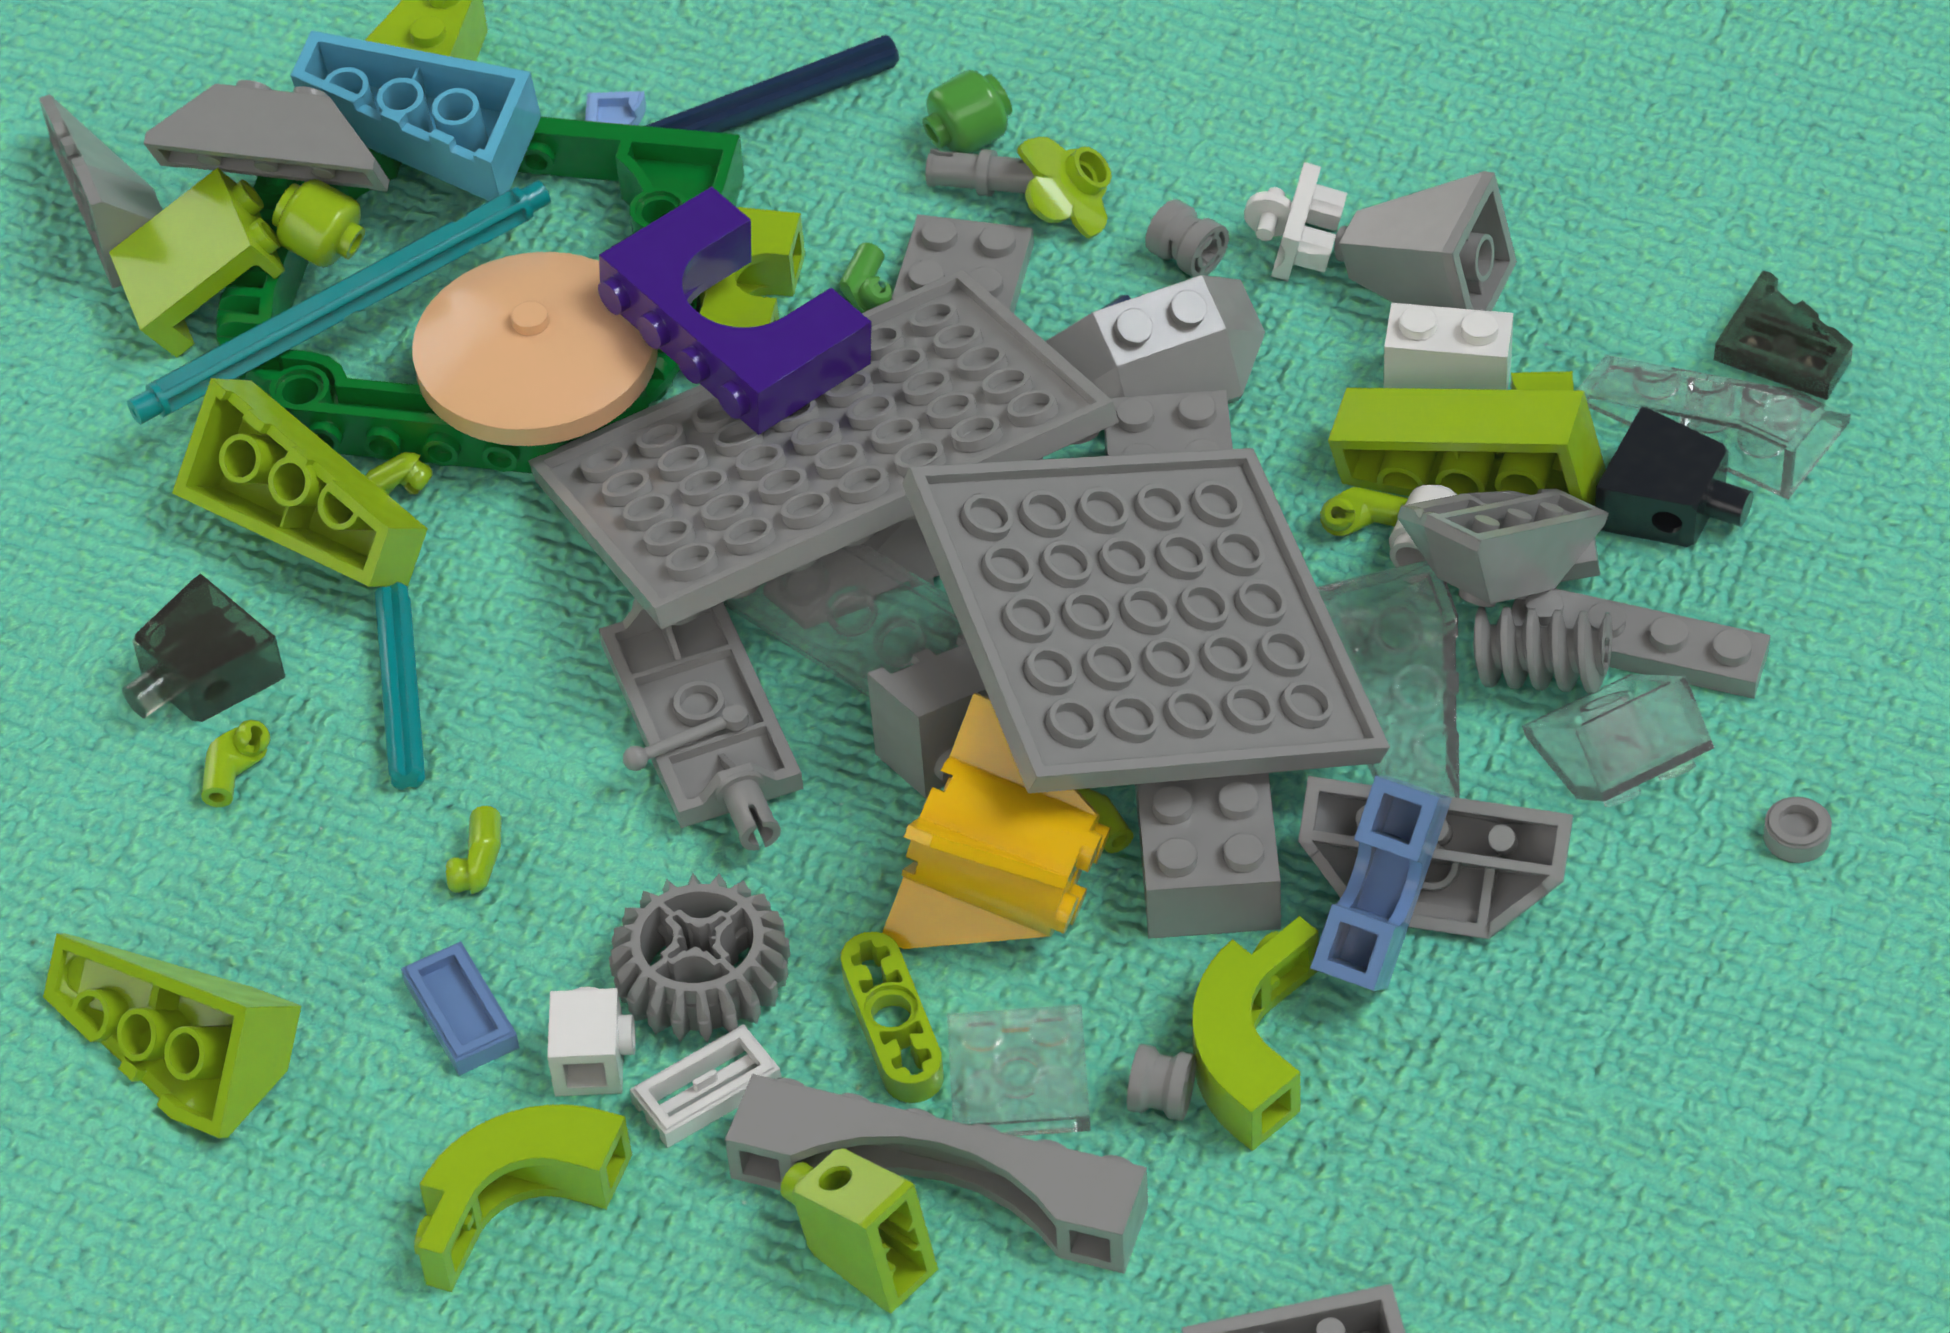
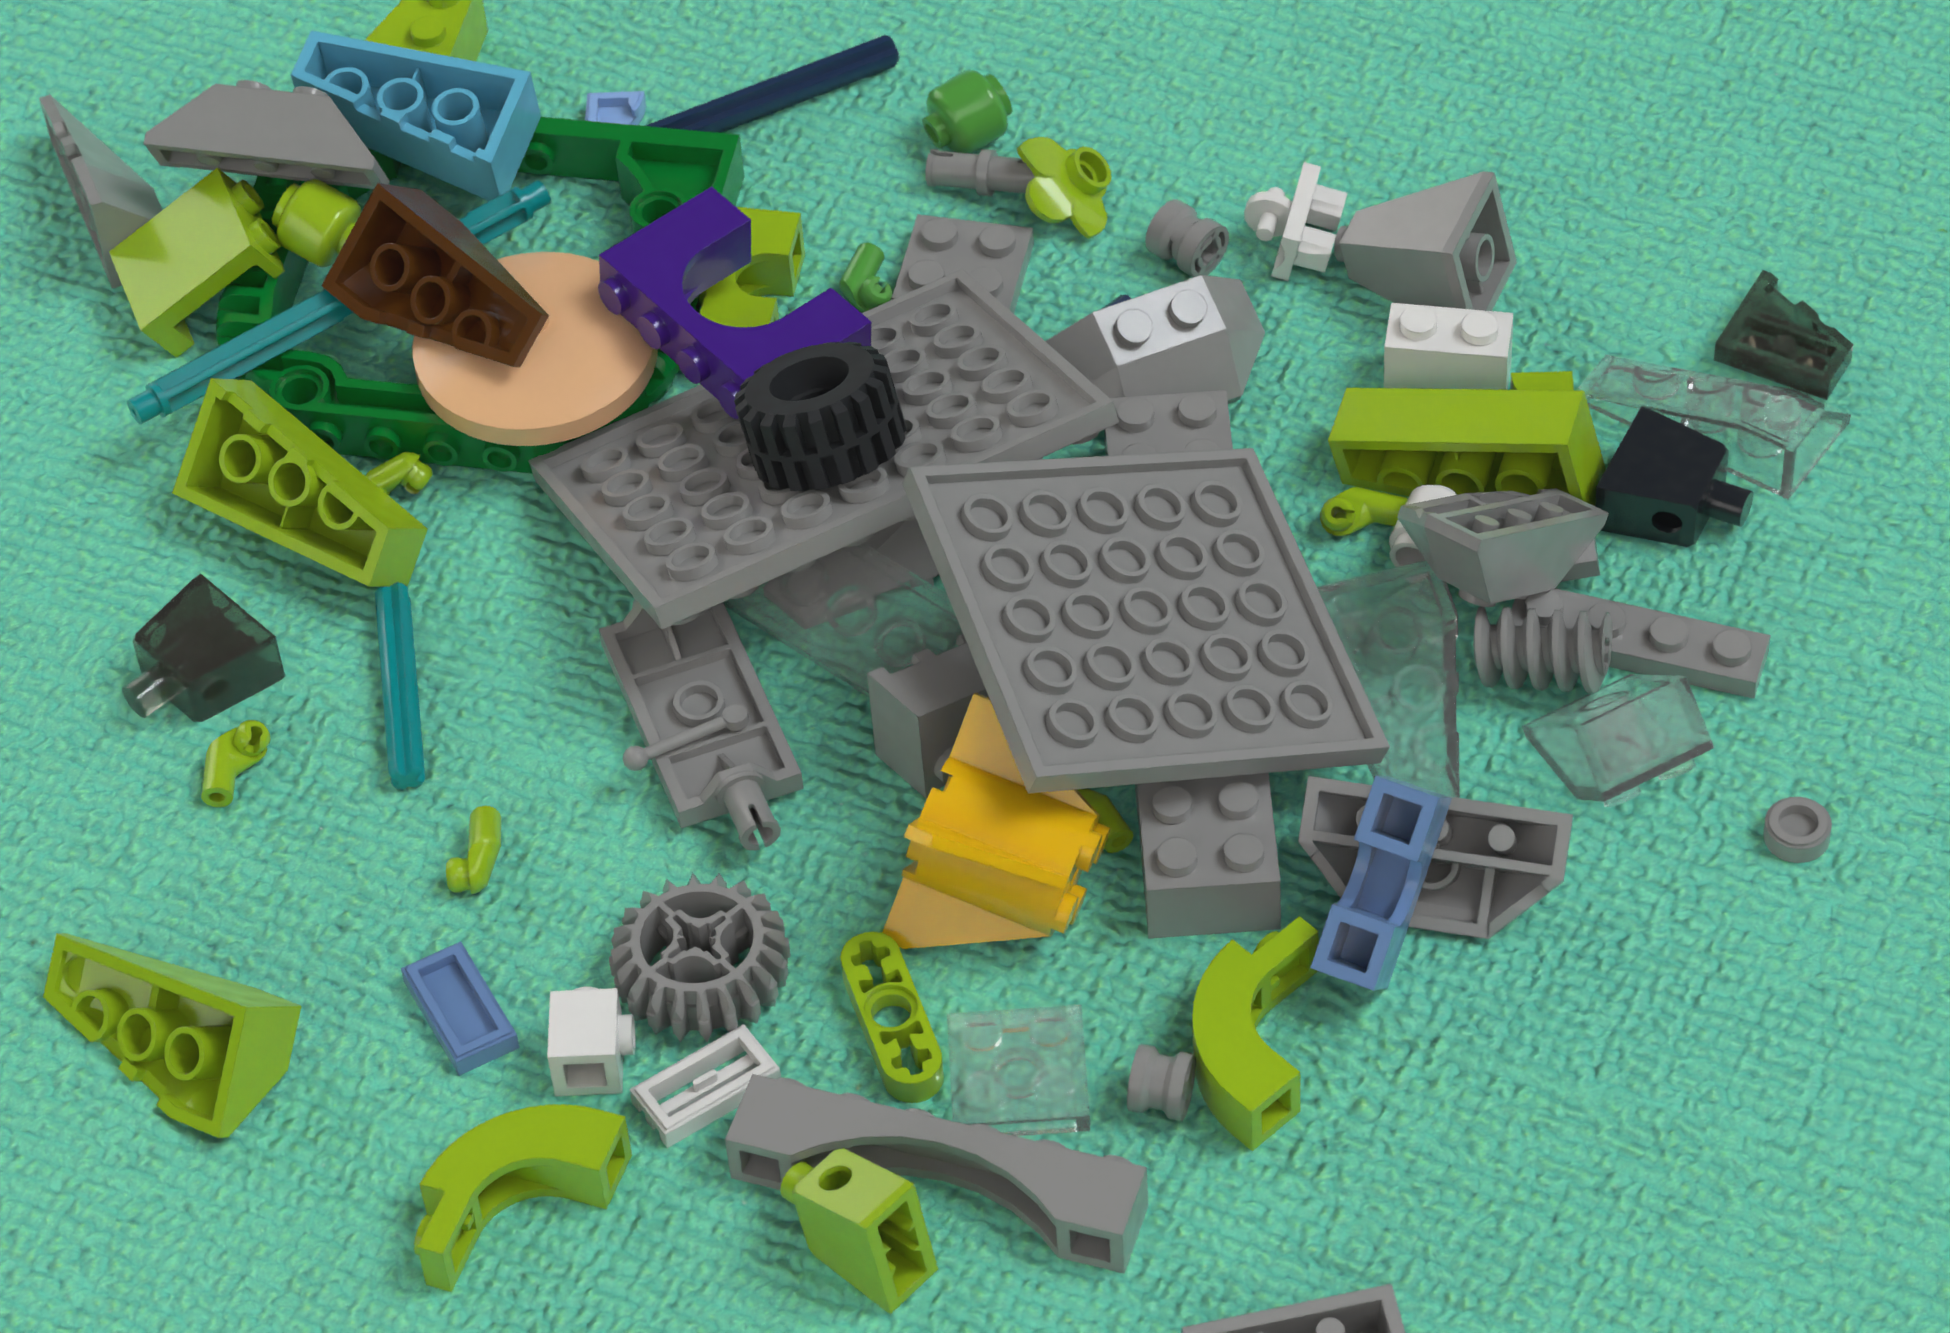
(433, 278): none -> reddish brown wedge
(820, 416): none -> black tyre

